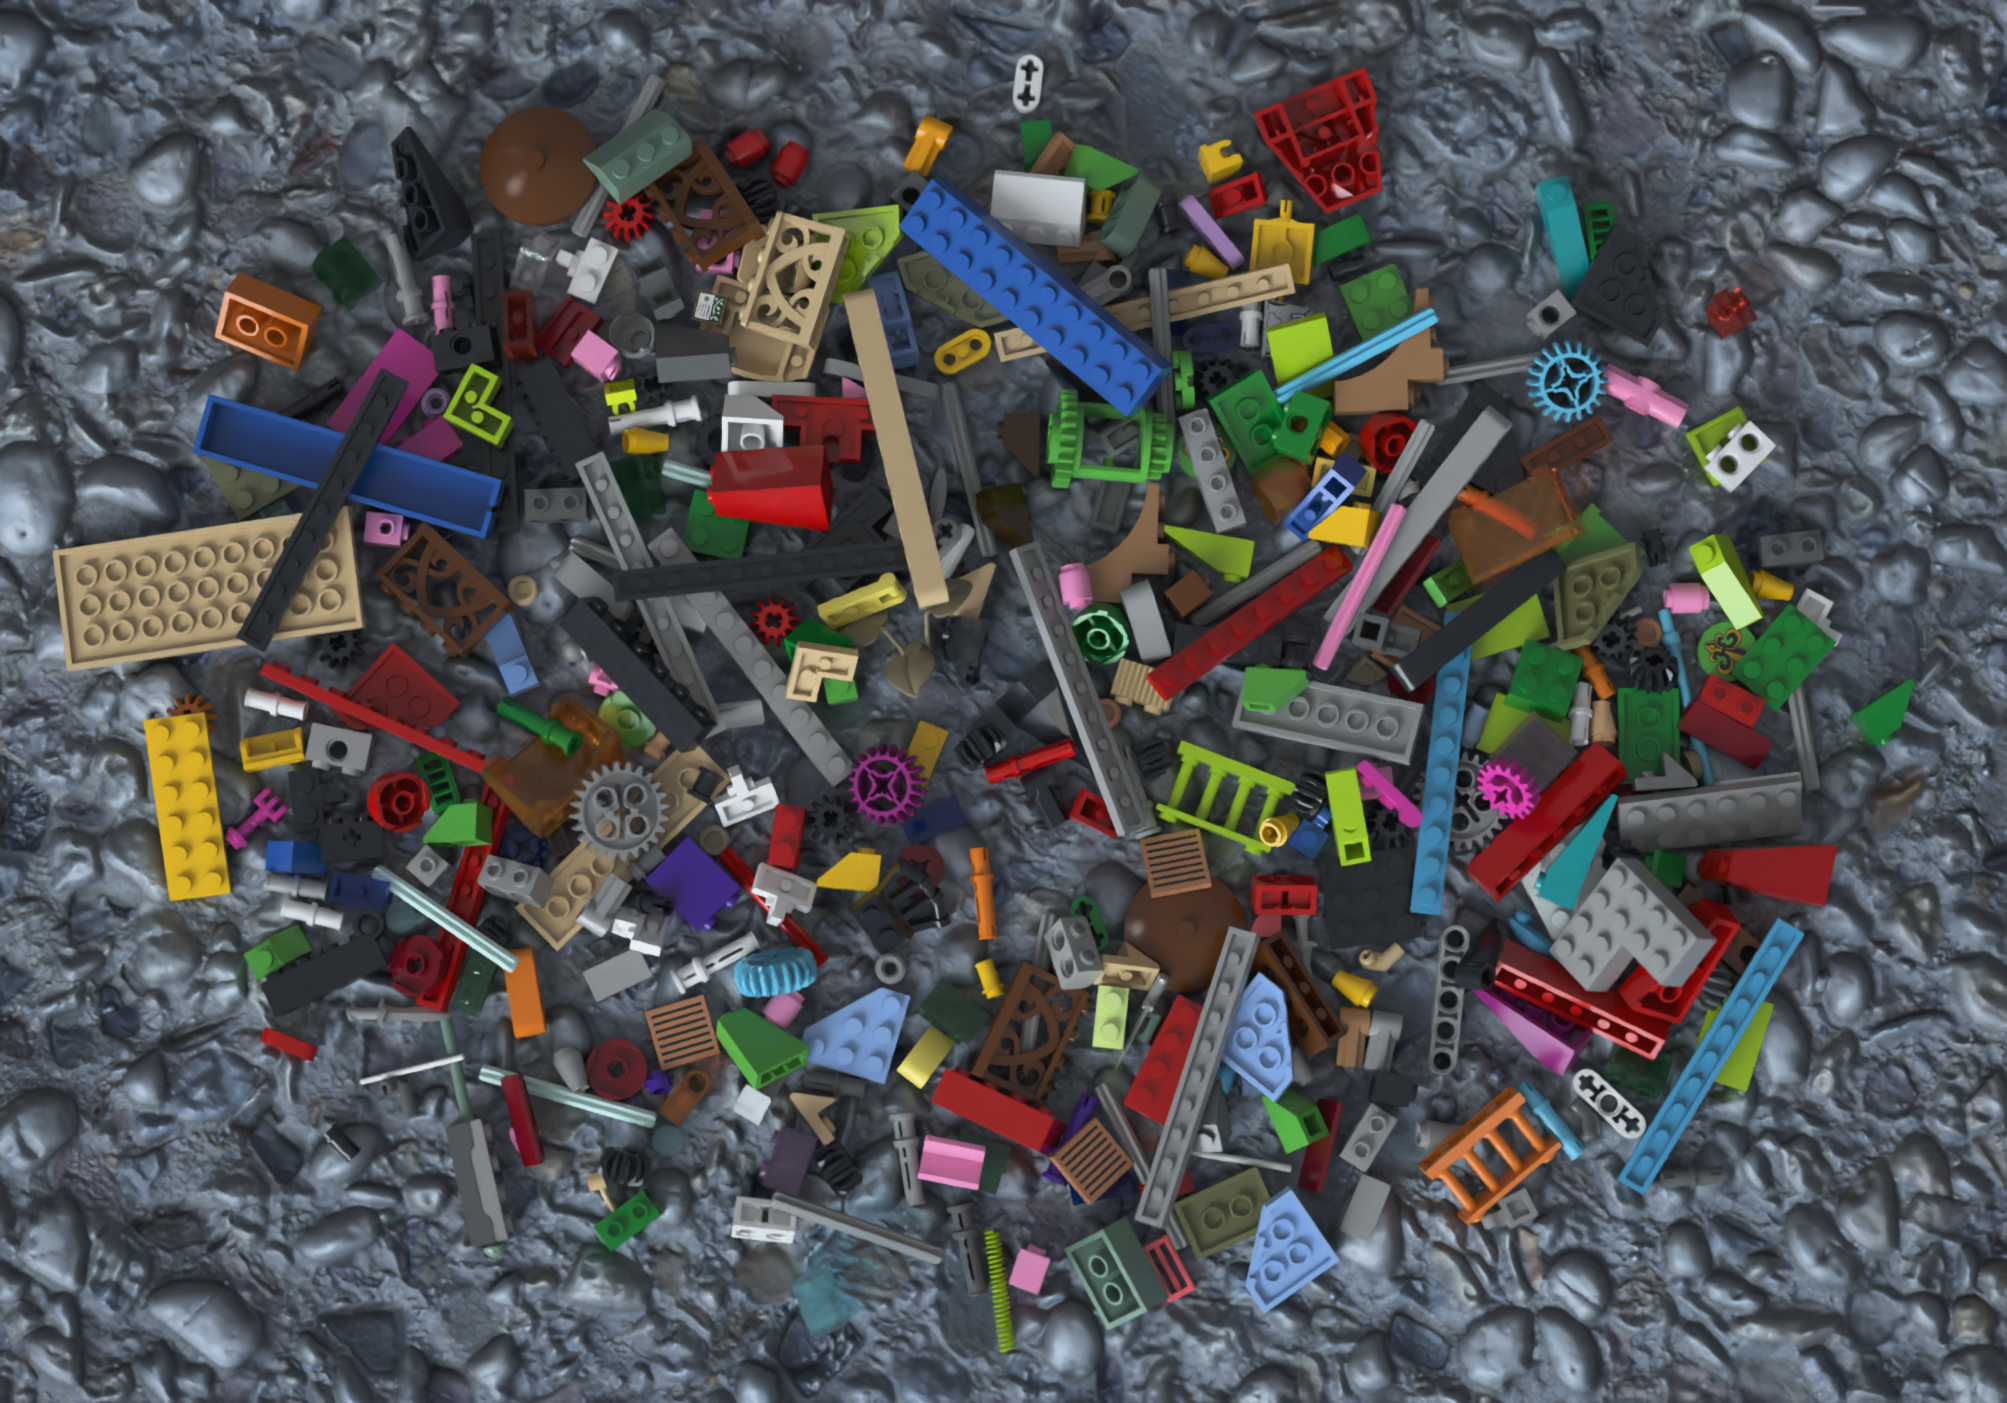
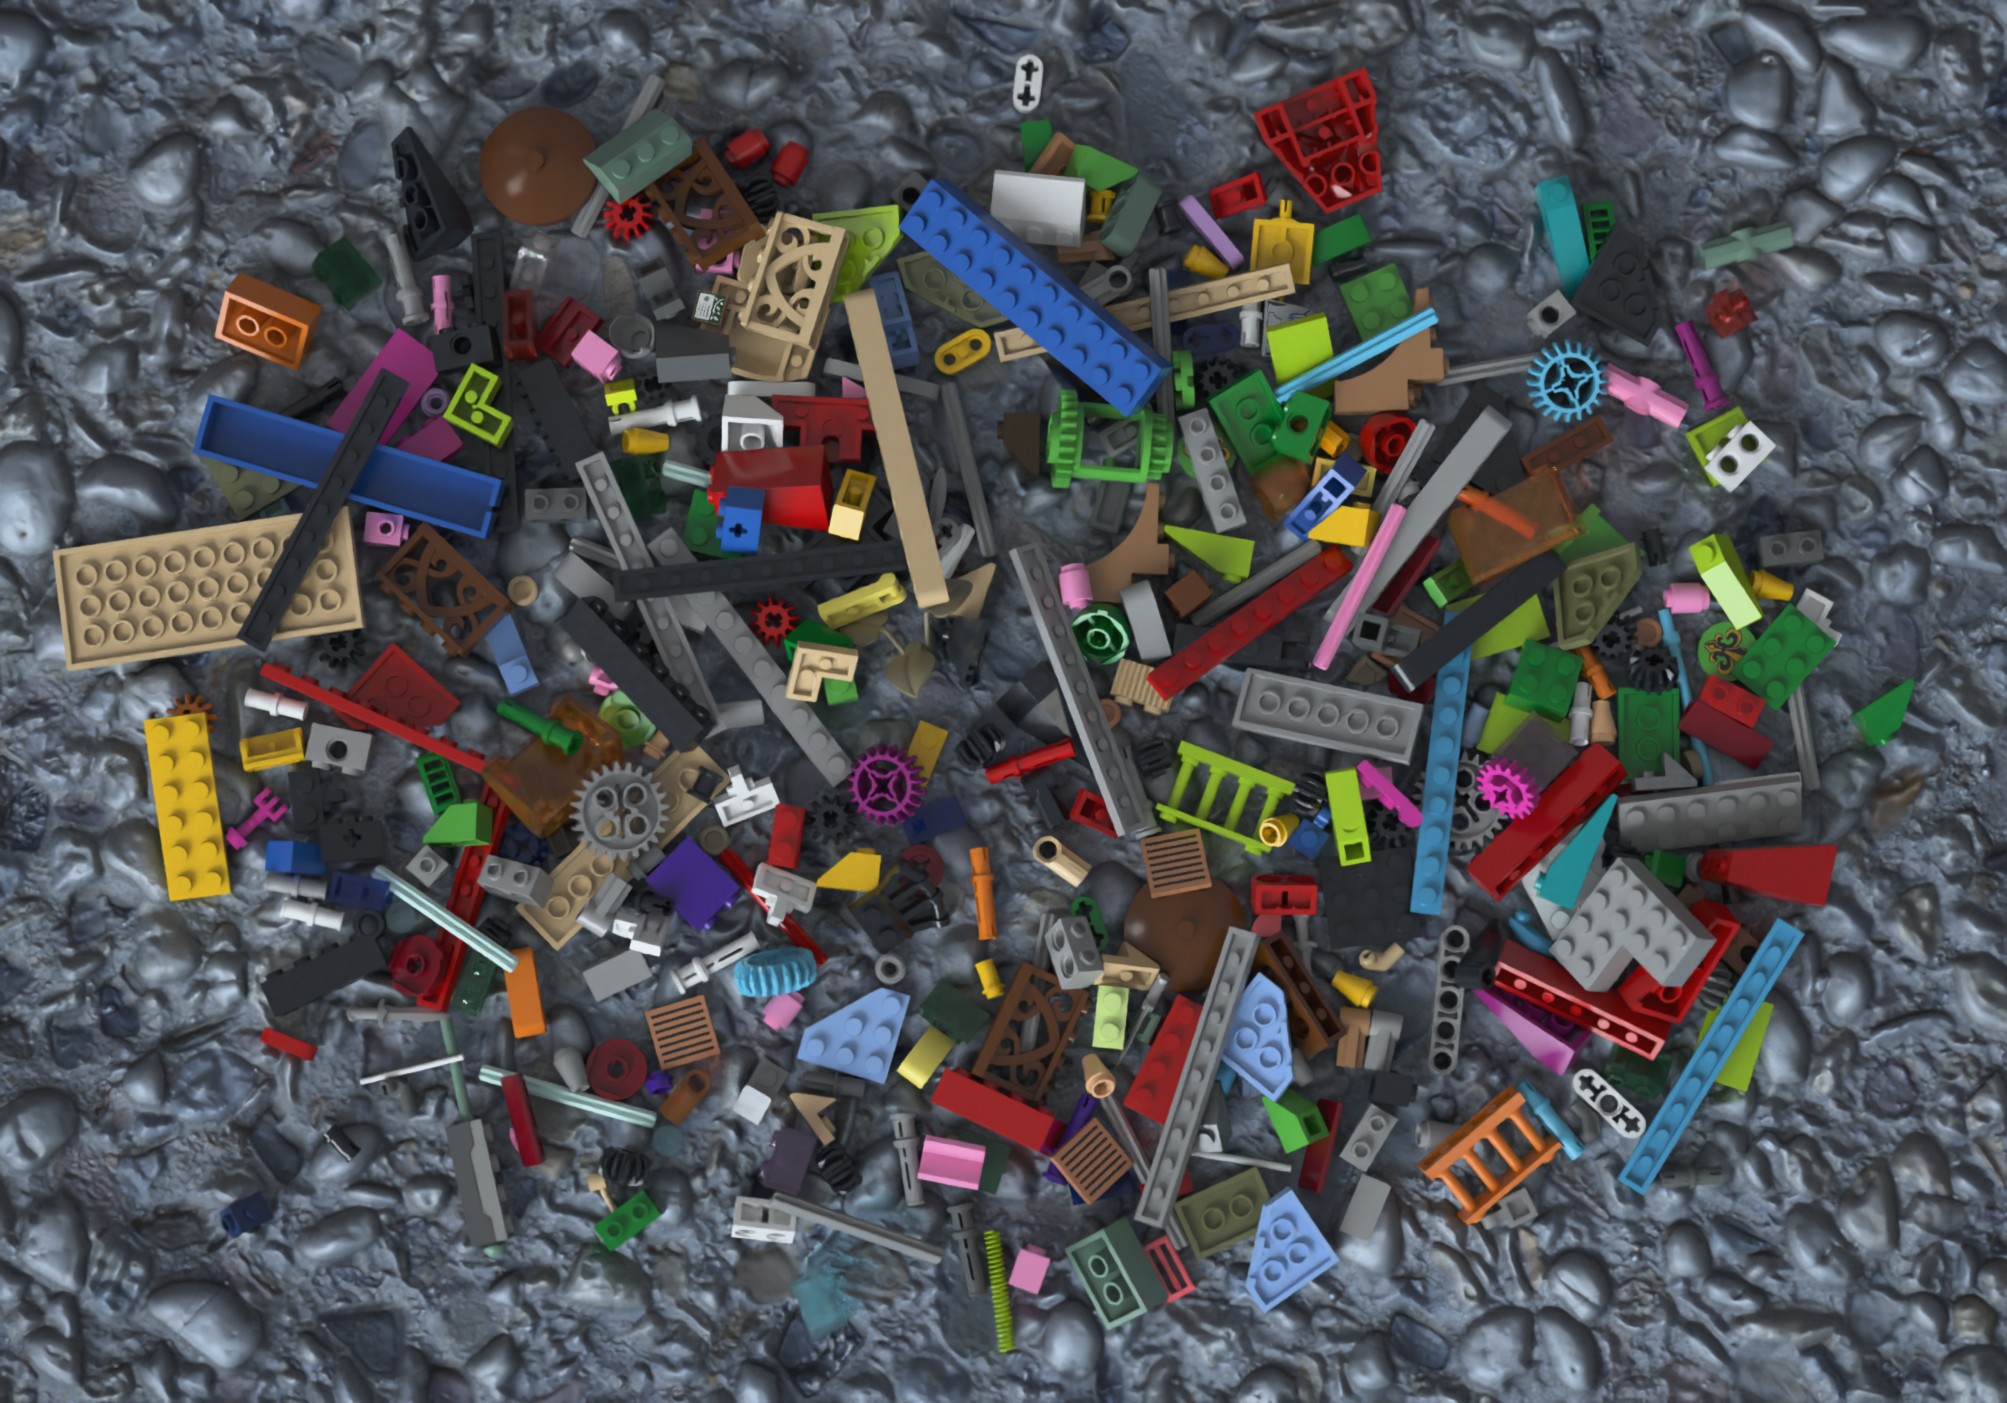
(245, 1215): none -> dark blue bracket
(278, 951): bright green slope -> none
(398, 801): red cylinder -> none
(588, 269): white hinge -> none
(741, 520): none -> blue brick
(760, 1047): bright green slope -> none
(852, 504): none -> yellow slope
(930, 139): light orange piece -> none
(1005, 513): dark brown slope -> none
(1064, 861): none -> tan piece
(1098, 1078): none -> light nougat cone
(1216, 164): yellow hinge -> none
(1272, 688): bright green slope -> none
(1706, 379): none -> magenta pin
(1745, 245): none -> sand green piece

